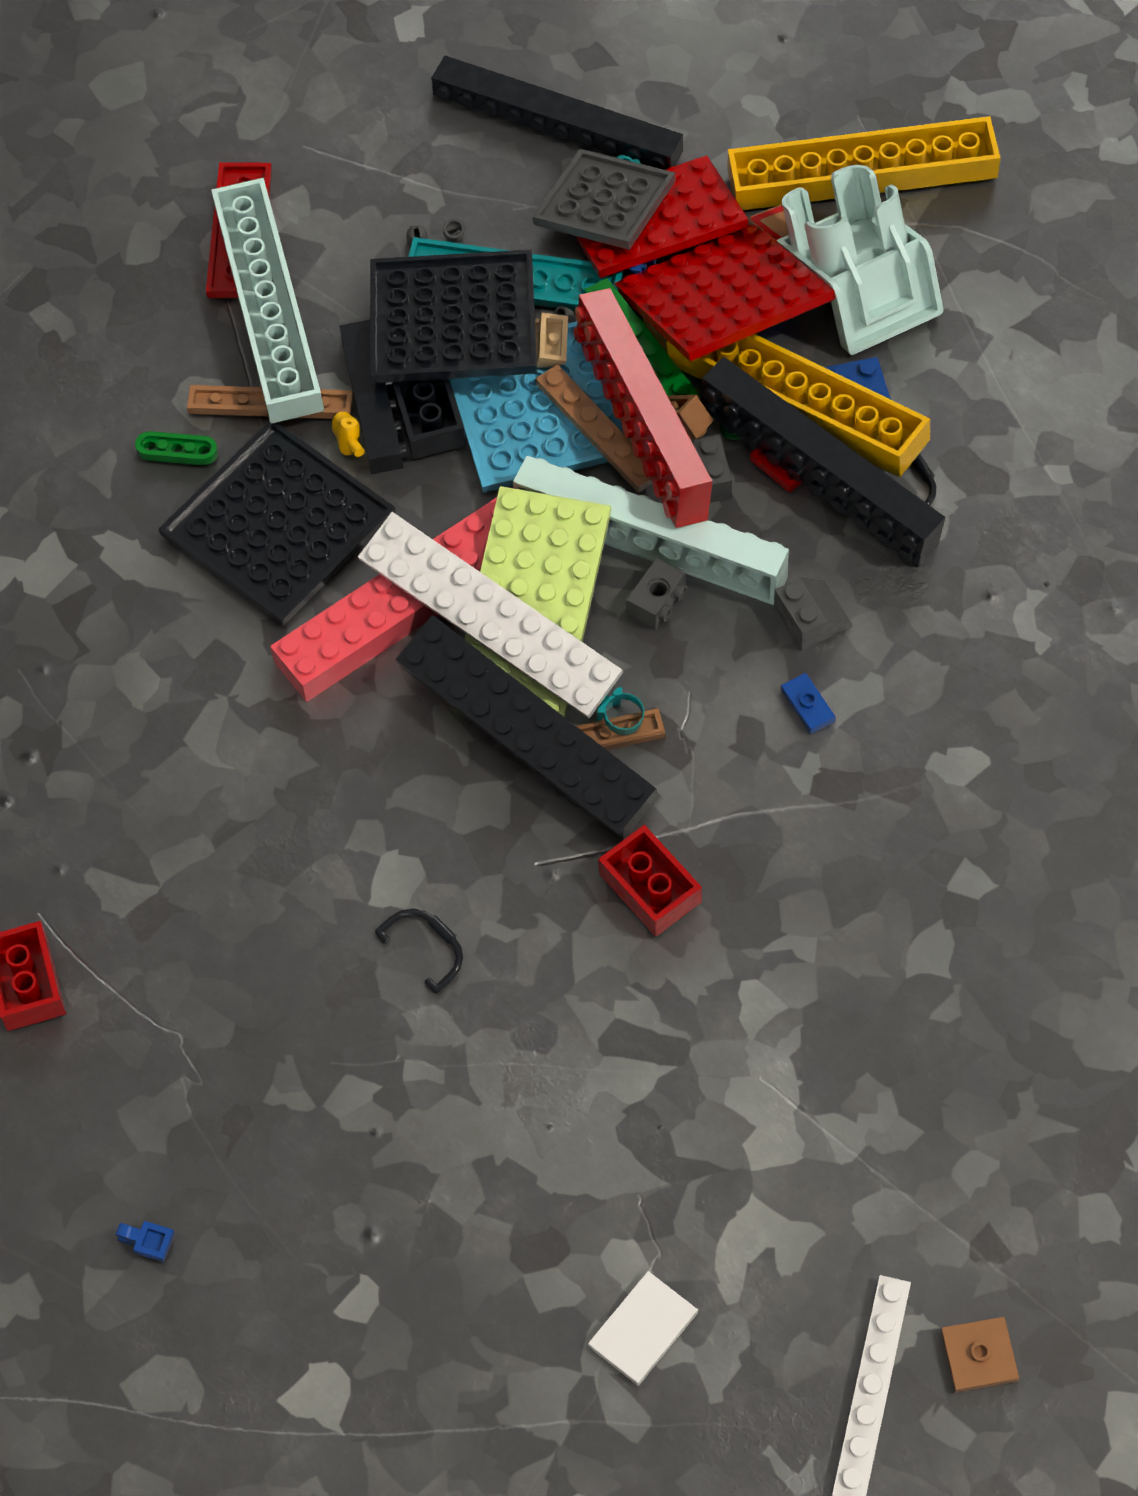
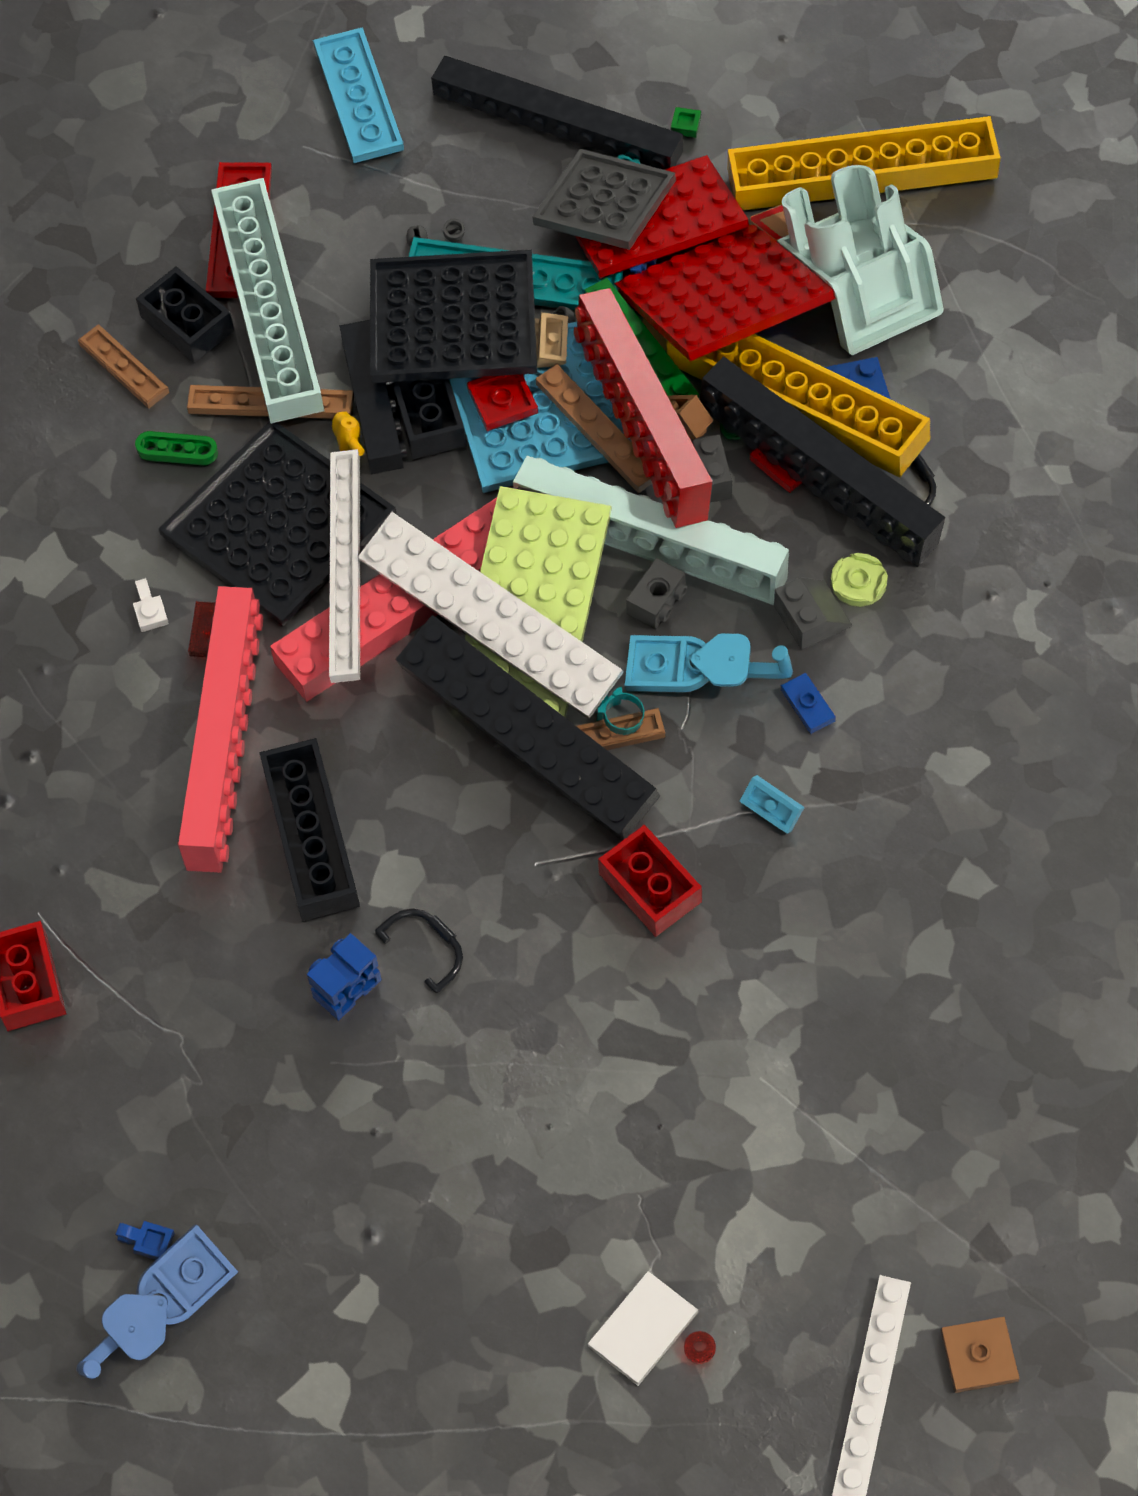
(123, 366): none -> medium nougat tile
(150, 609): none -> white plate
(184, 1276): none -> medium blue plate
(185, 314): none -> black brick
(201, 629): none -> clear red plate
(220, 730): none -> coral brick
(309, 829): none -> black brick
(343, 976): none -> blue brick
(344, 567): none -> white plate
(358, 95): none -> medium azure plate
(502, 399): none -> red plate
(667, 663): none -> medium azure plate
(686, 121): none -> green plate
(699, 1357): none -> clear red plate
(771, 804): none -> medium azure plate
(859, 579): none -> yellowish green tile

